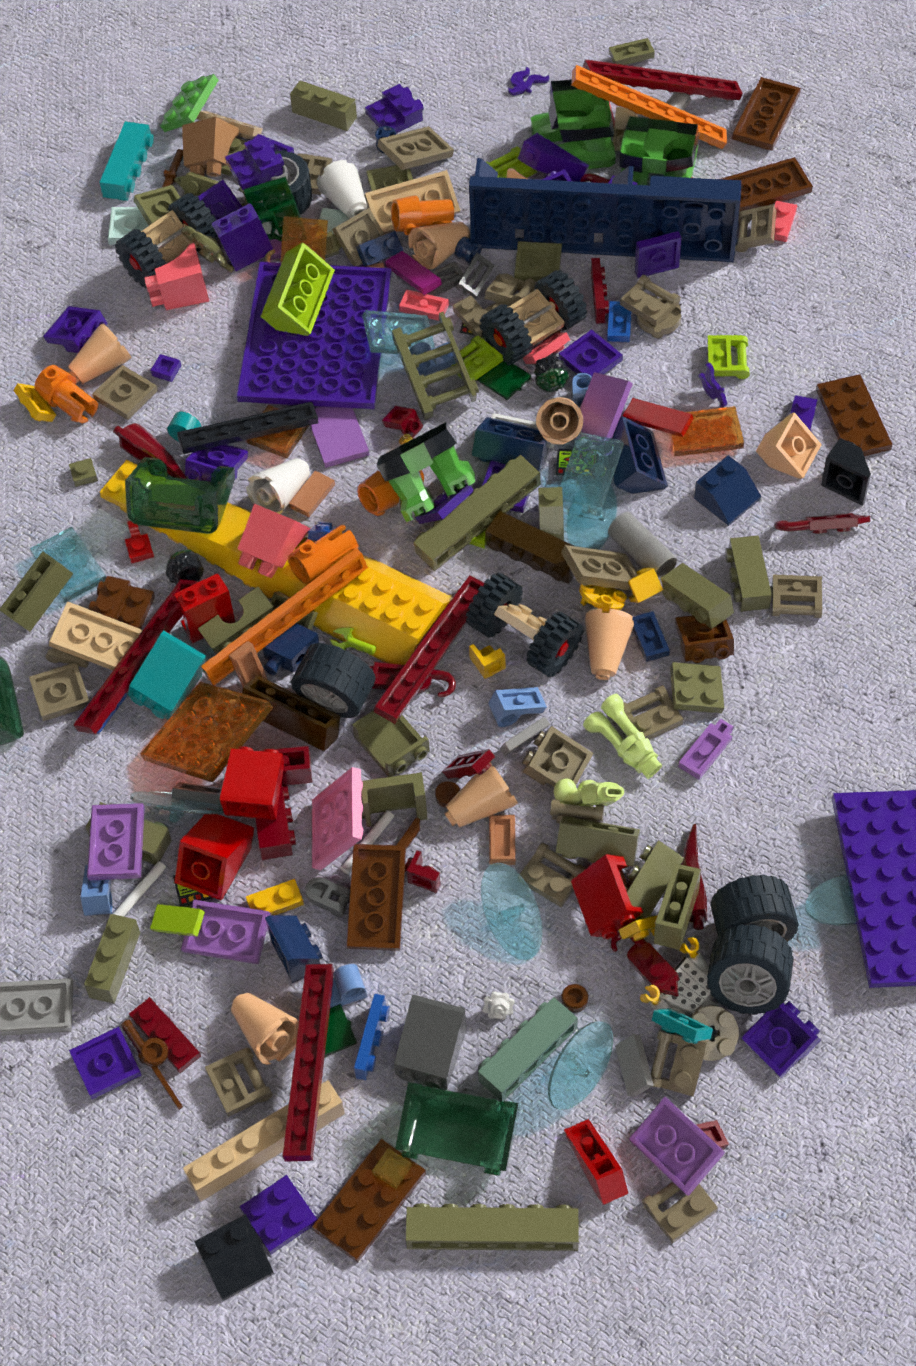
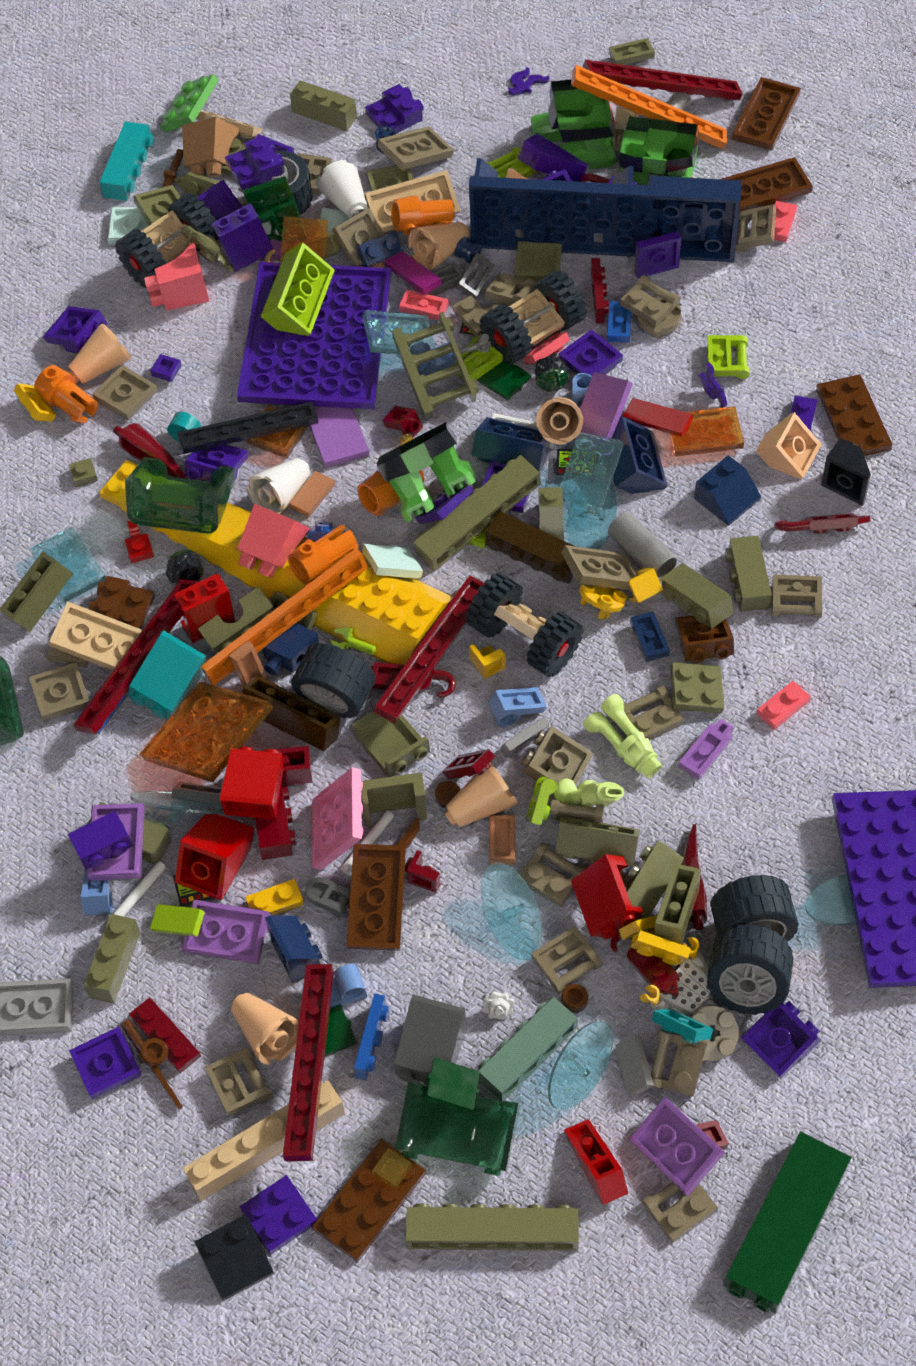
(100, 840): none -> dark purple brick
(392, 561): none -> light aqua tile
(452, 1084): none -> dark green piece
(483, 345): none -> light grey hand
(538, 807): none -> lime plate
(560, 953): none -> dark tan plate
(607, 640): light nougat cone -> none
(653, 945): none -> yellow plate
(783, 705): none -> coral plate
(786, 1223): none -> dark green brick

